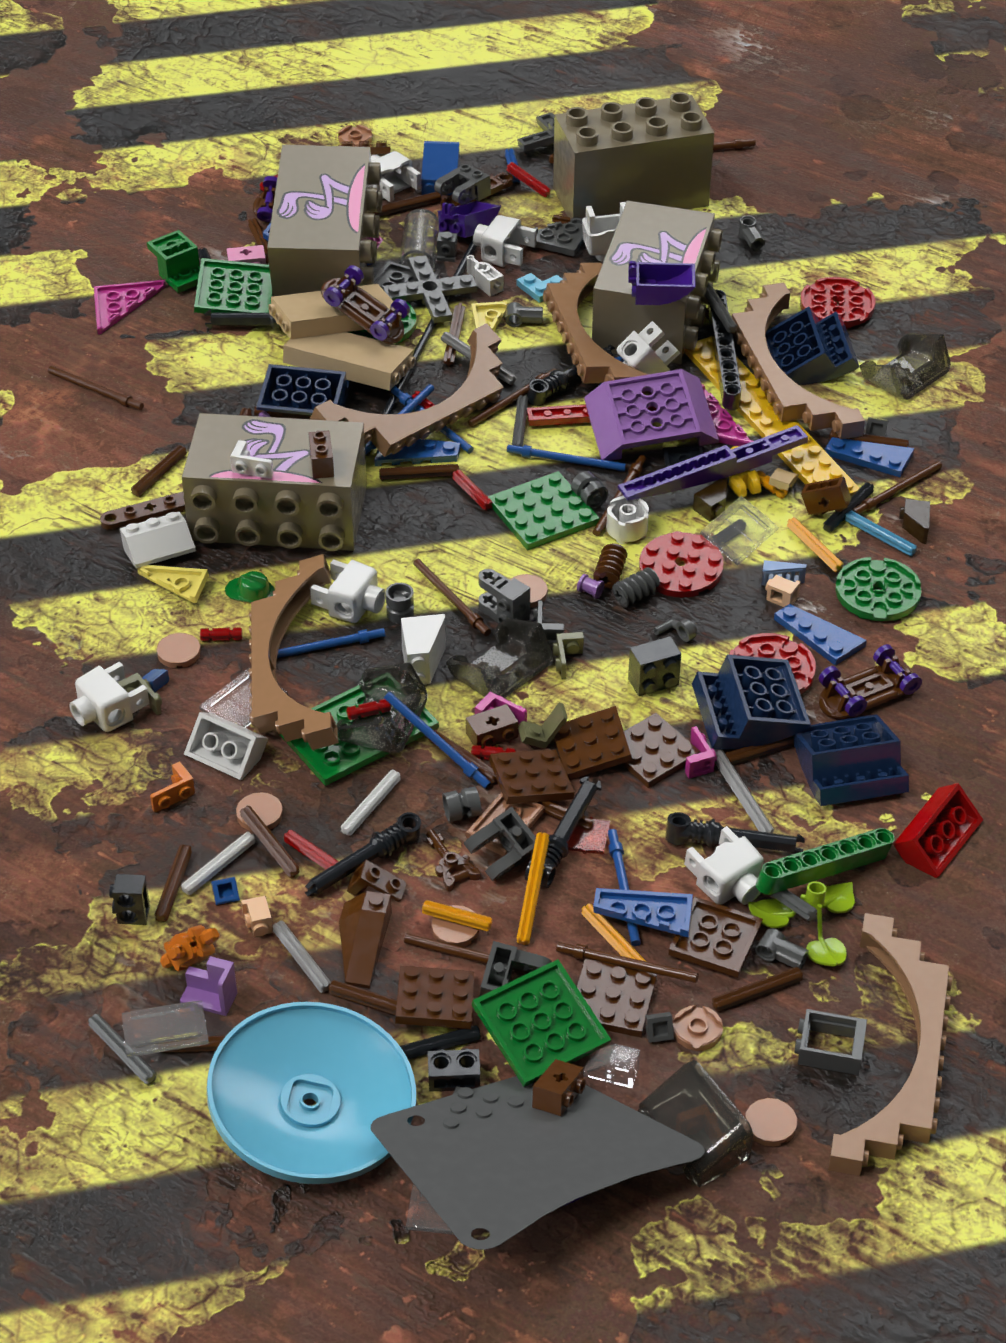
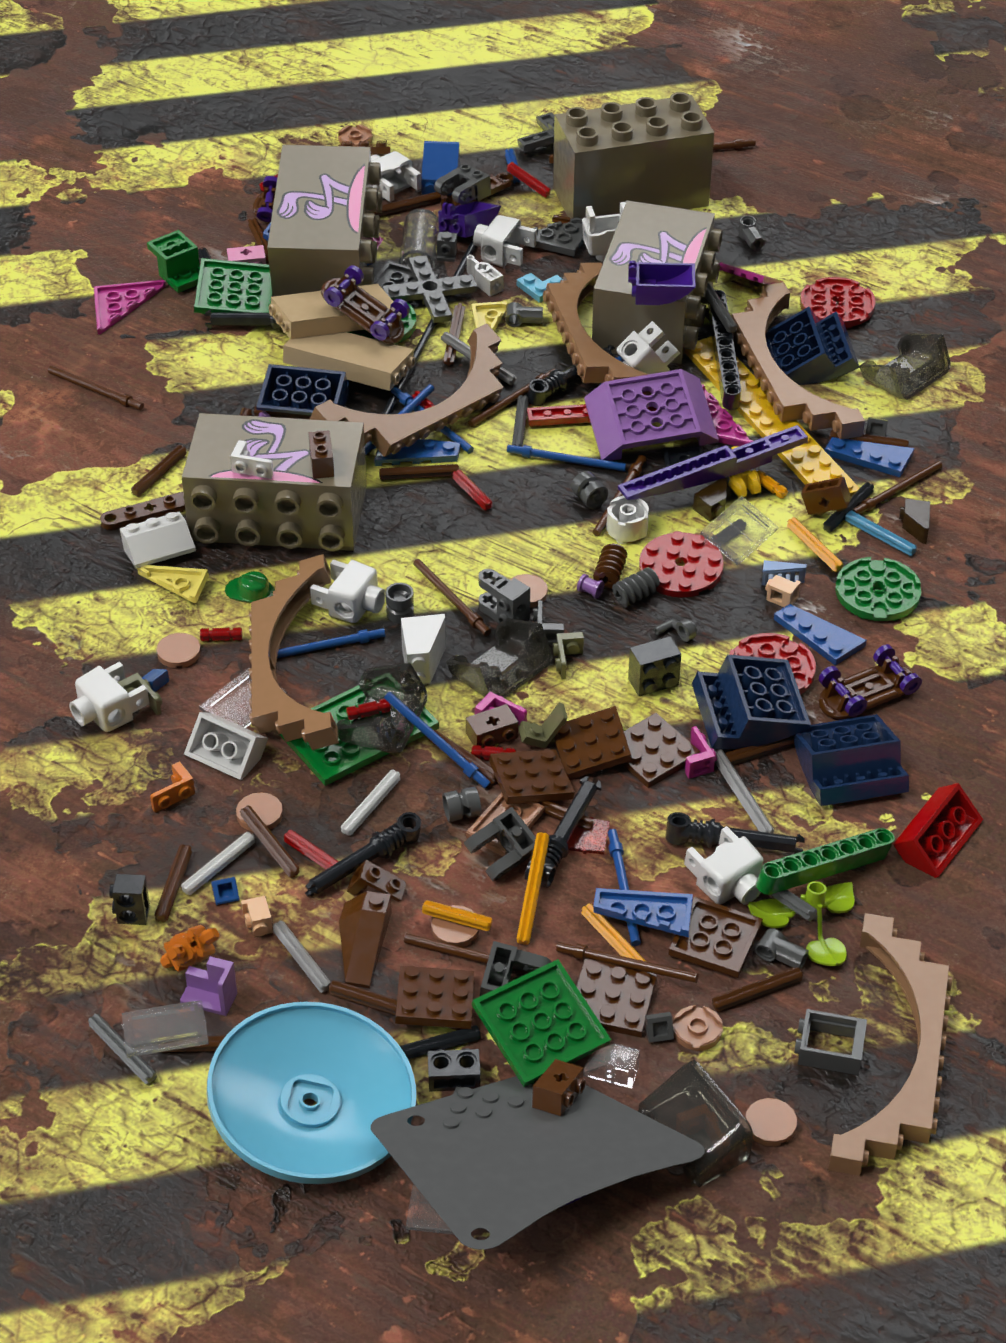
(451, 862): reddish brown piece -> none
(543, 510): plate -> none
(748, 274): none -> dark pink tile
(783, 479): tan slope -> none

